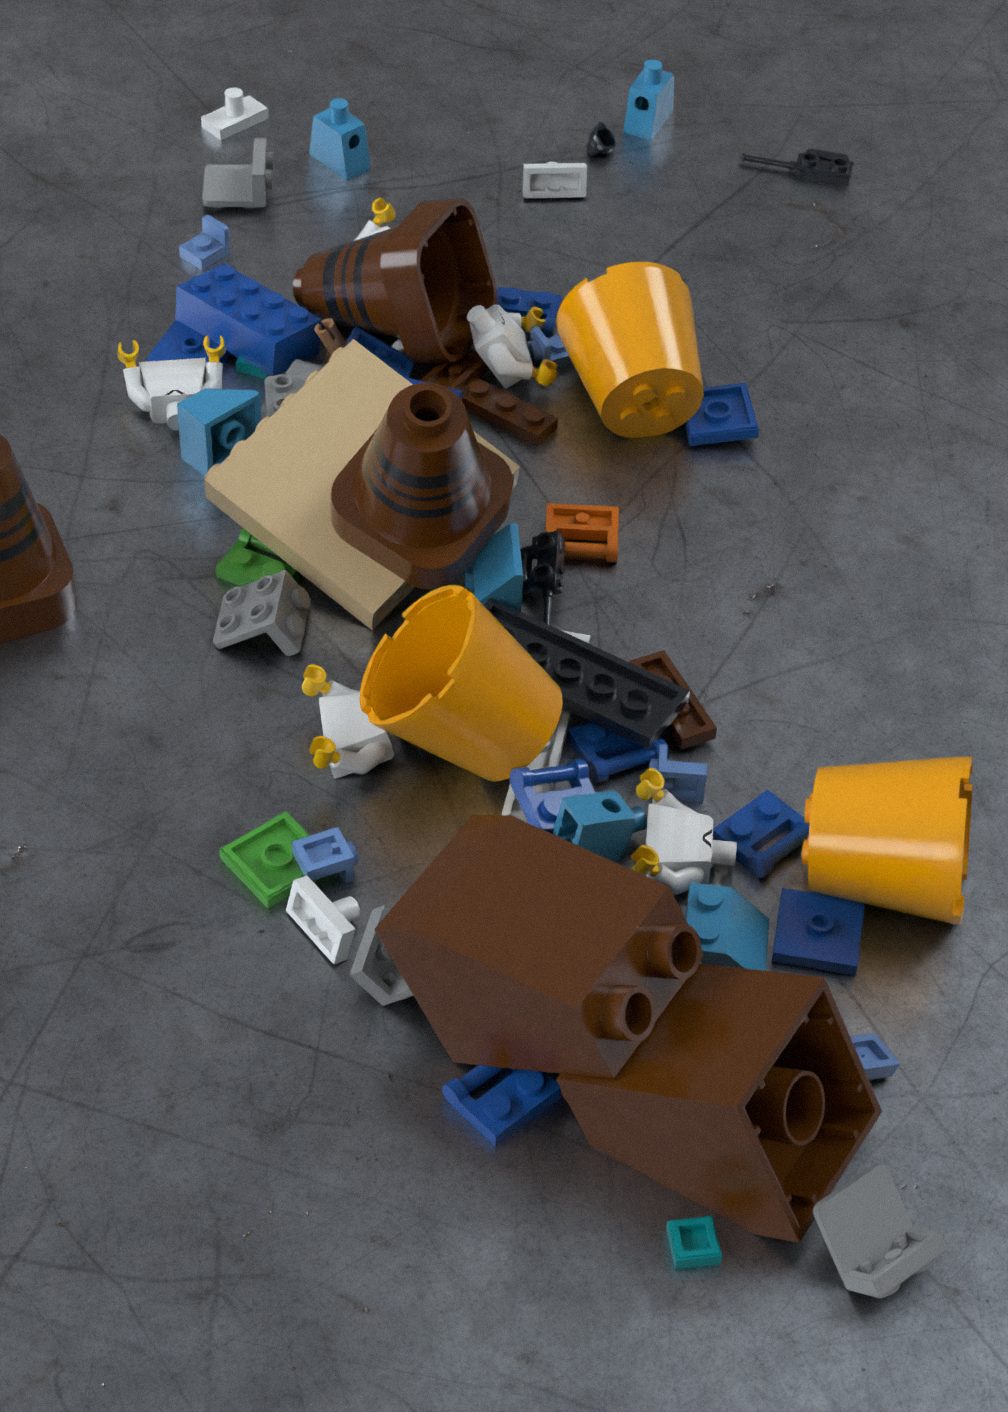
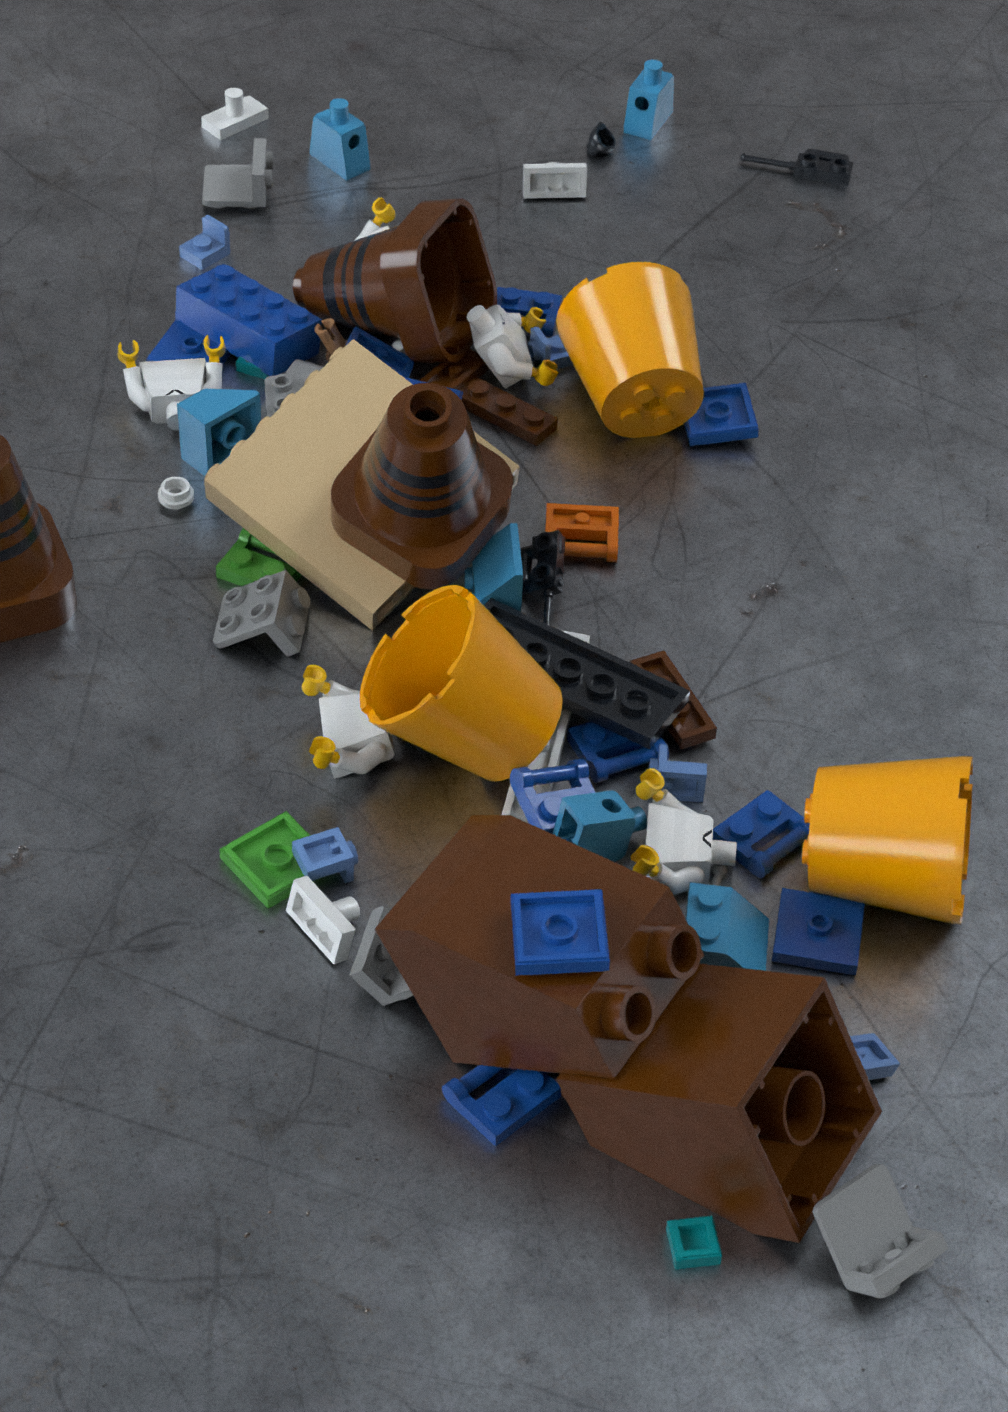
(175, 493): none -> white plate
(559, 932): none -> blue plate

